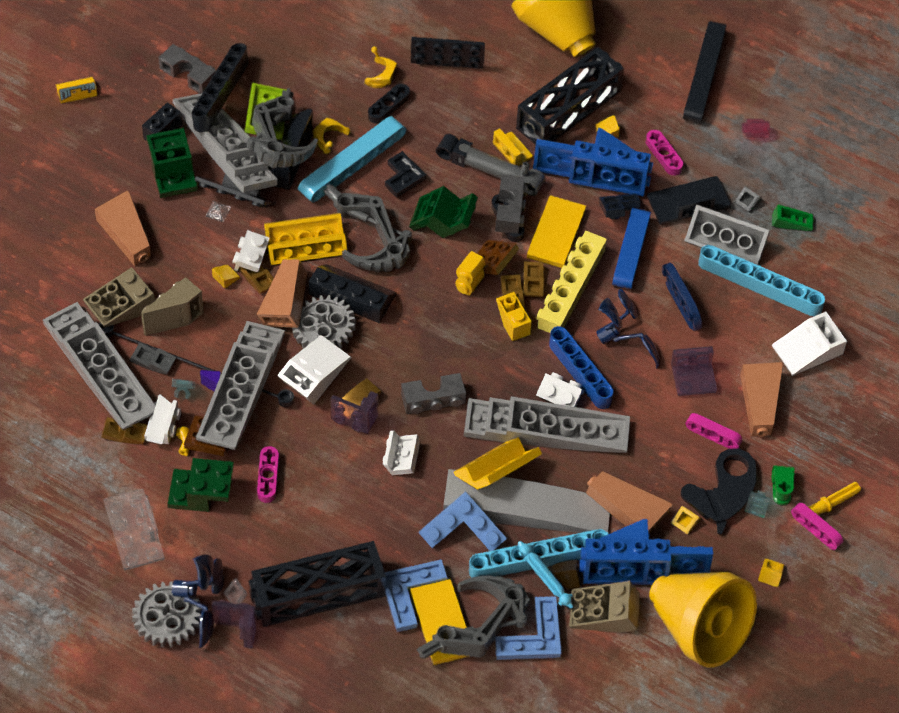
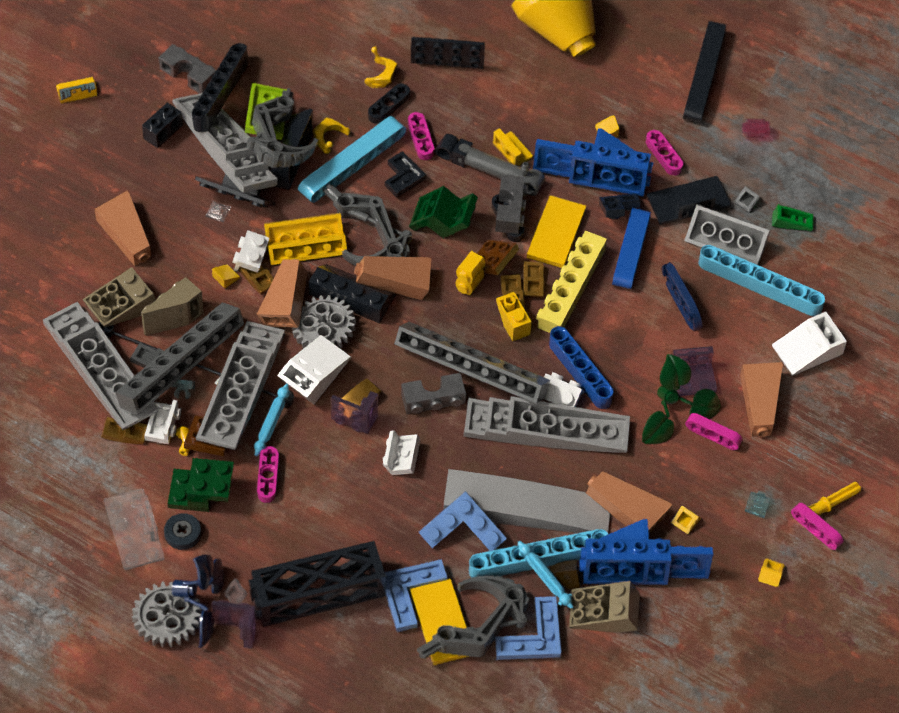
(159, 420): white sticker -> none
(171, 163): dark green bracket -> none
(179, 358): none -> dark grey brick
(180, 540): none -> black bush
(210, 378): dark purple slope -> none
(271, 419): none -> medium azure wheel
(396, 274): none -> nougat slope
(418, 143): none -> dark pink beam
(472, 362): none -> dark grey brick
(496, 463): yellow slope -> none
(601, 67): black piece -> none
(611, 330): dark blue plant -> none
(673, 374): none -> dark green plant
(706, 613): yellow cone -> none
(730, 494): black animal -> none
(783, 483): green piece -> none

